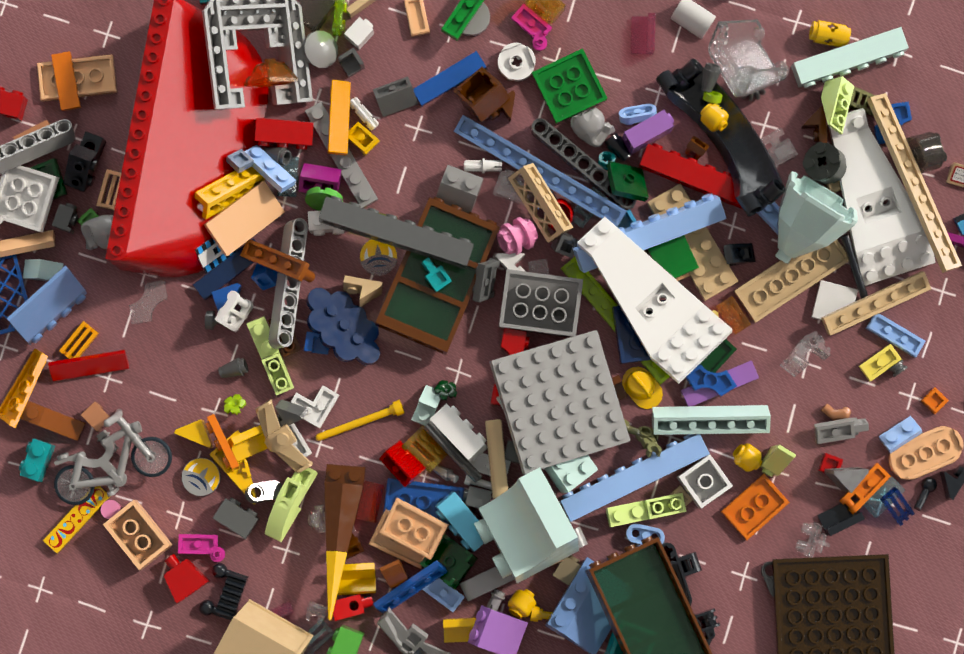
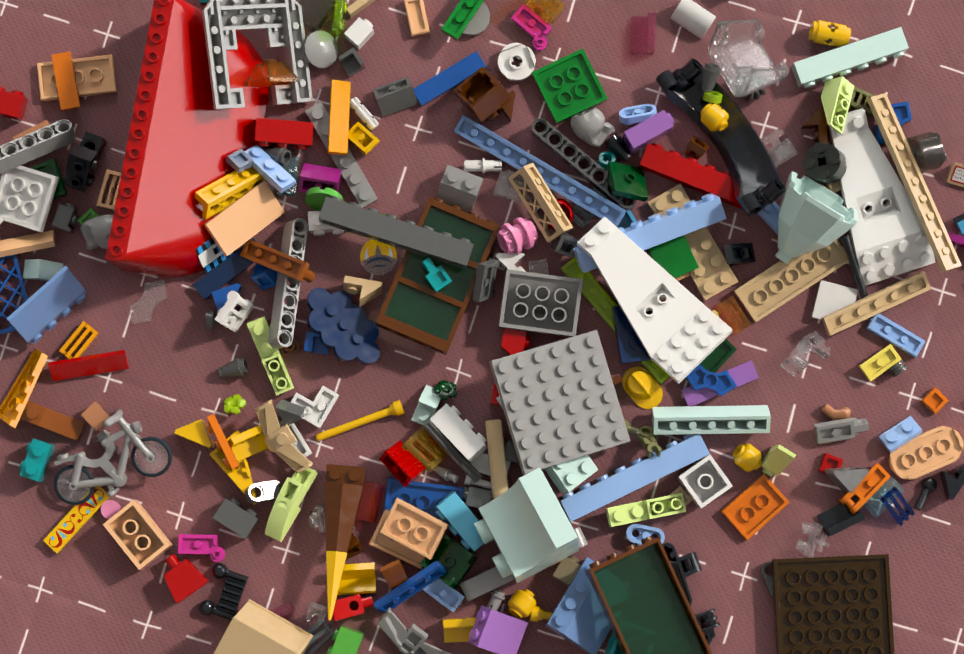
(201, 477): tile -> none

